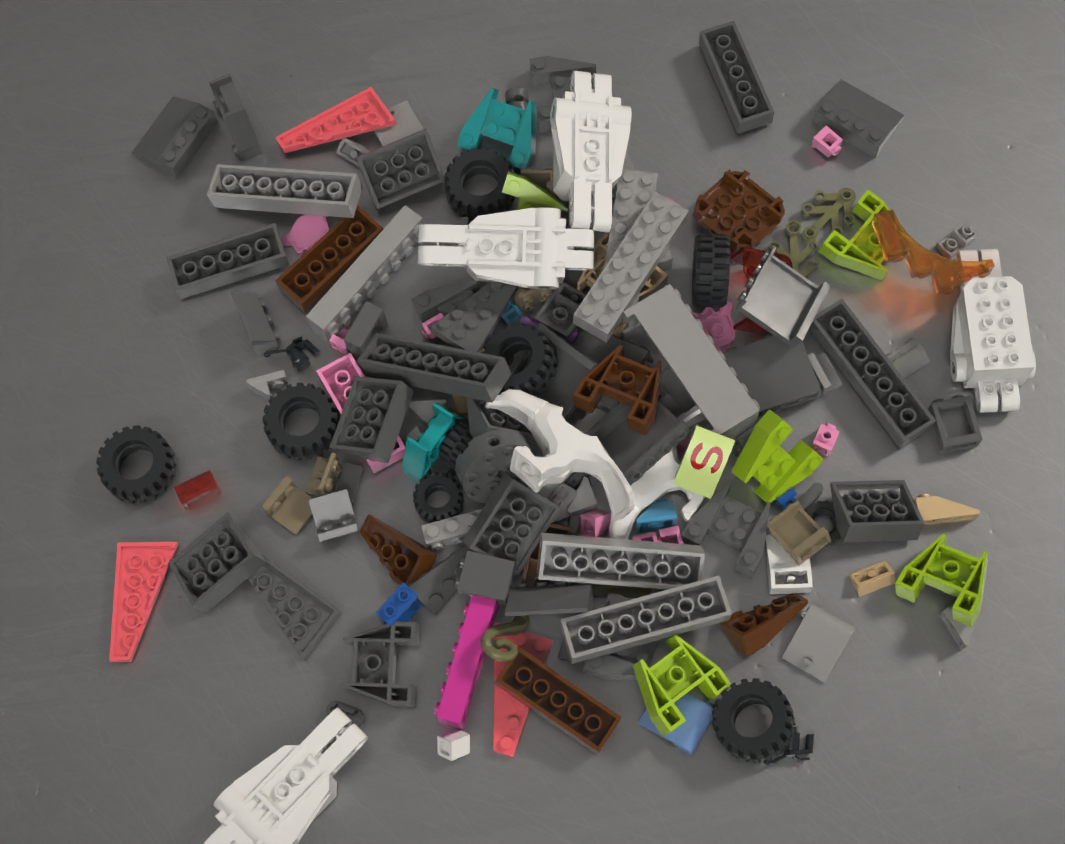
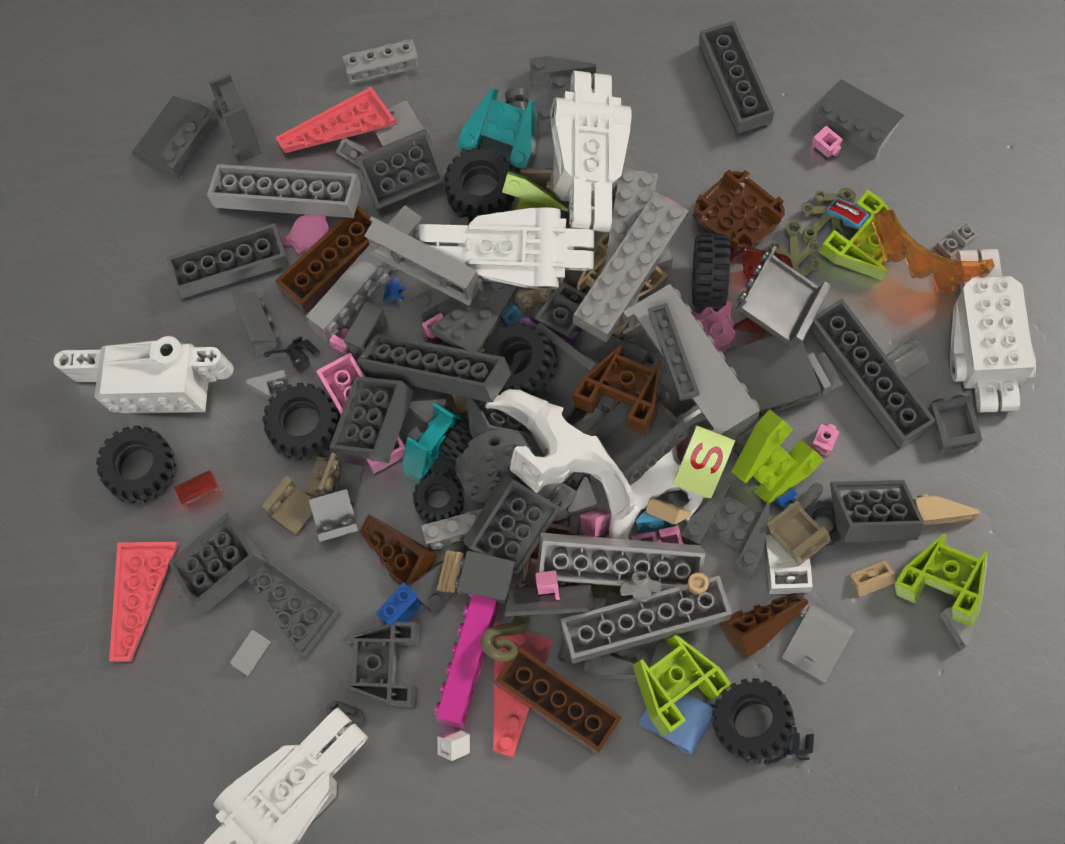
(148, 374): none -> white piece
(250, 653): none -> light grey slope
(381, 61): none -> light grey brick
(391, 291): none -> blue tile
(425, 257): none -> light grey piece
(449, 571): none -> tan tile
(547, 583): none -> bright pink panel
(640, 587): none -> light grey plate
(667, 511): none -> tan slope
(673, 352): none -> dark grey plate
(698, 583): none -> tan tile
(848, 212): none -> slope

